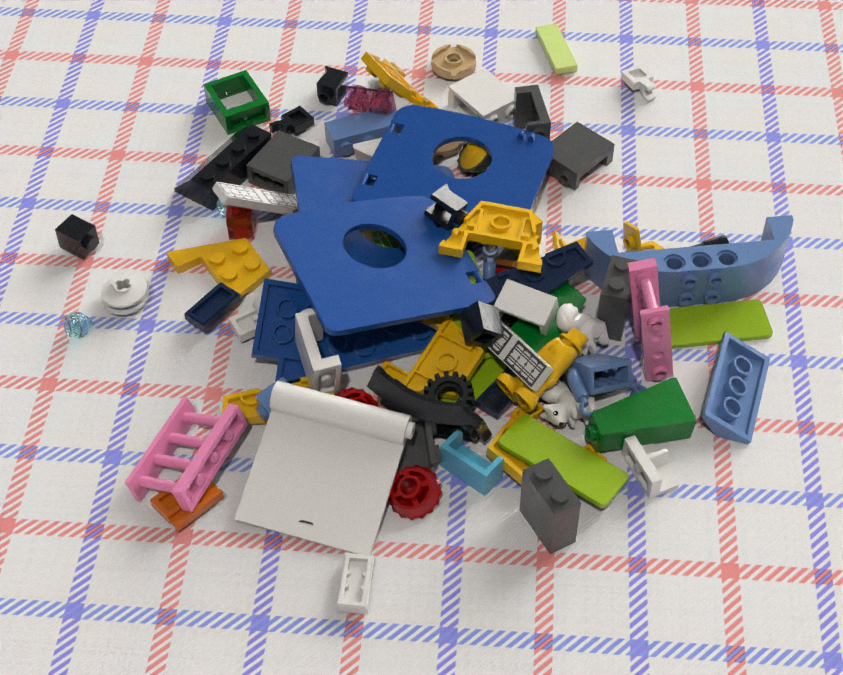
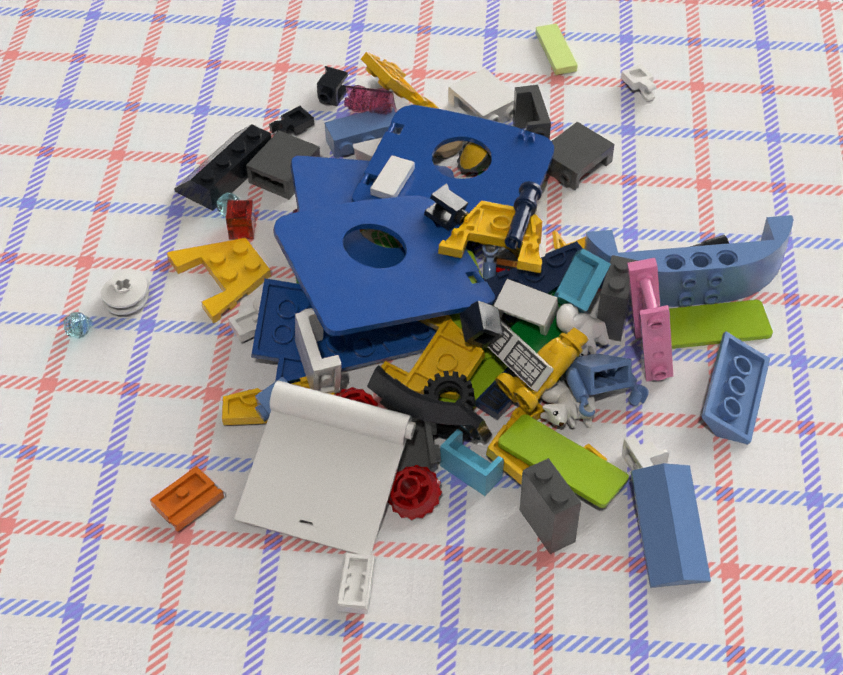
(77, 236): black brick -> none
(204, 465): bright pink fence -> none
(212, 307): dark blue tile -> none
(233, 119): green window -> none
(255, 198): white tile -> none
(392, 177): none -> white tile
(453, 61): tan plate -> none
(524, 207): none -> dark blue pin
(582, 280): none -> medium azure panel
(632, 239): yellow bracket -> none
(651, 415): green slope -> none
(670, 525): none -> medium blue slope

